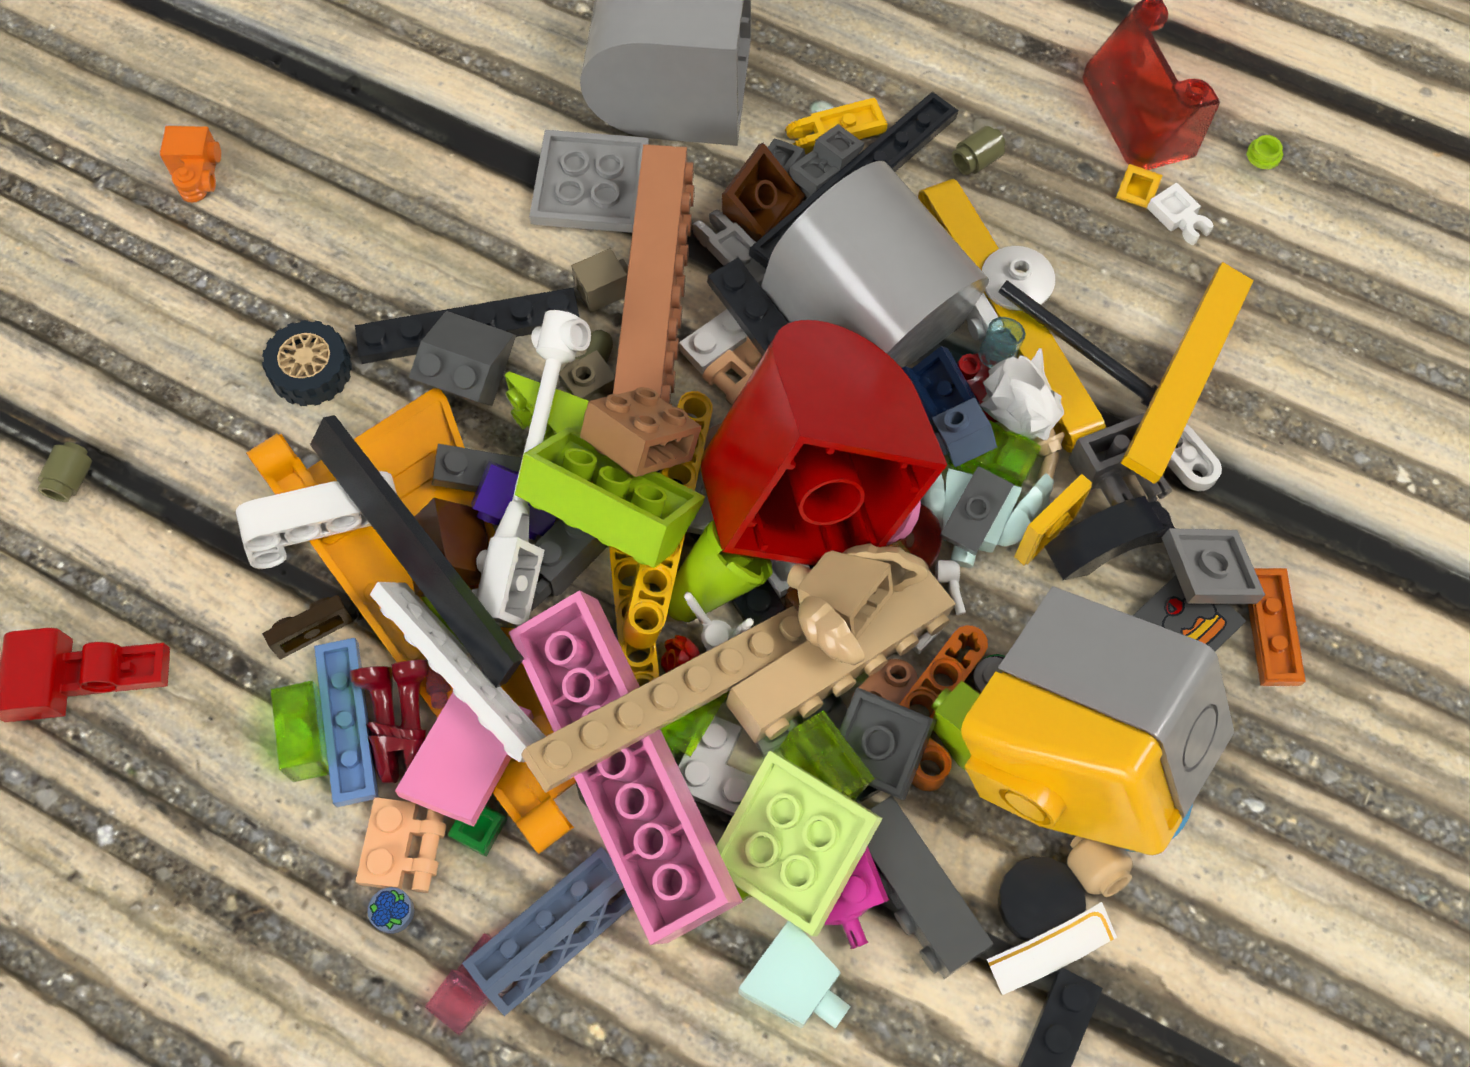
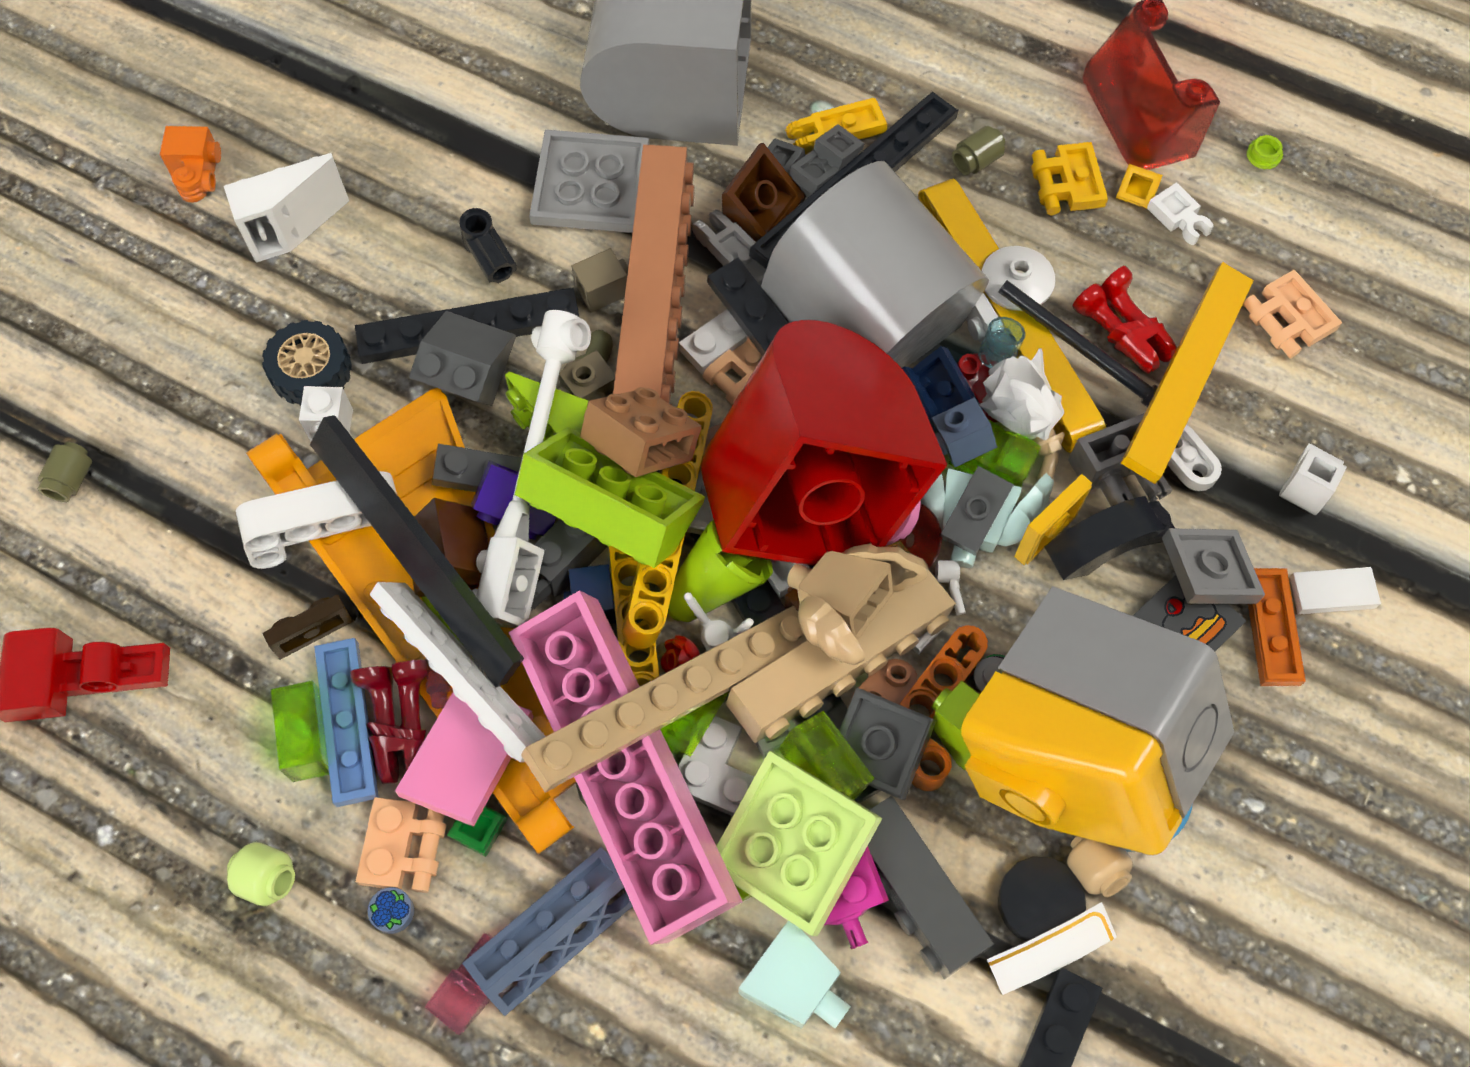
(260, 874): none -> yellowish green head
(286, 205): none -> white slope
(324, 402): none -> white brick
(486, 245): none -> black piece
(597, 583): none -> dark blue brick
(1080, 178): none -> yellow plate
(1140, 337): none -> red piece
(1300, 309): none -> light nougat plate
(1313, 479): none -> white brick
(1334, 590): none -> white tile

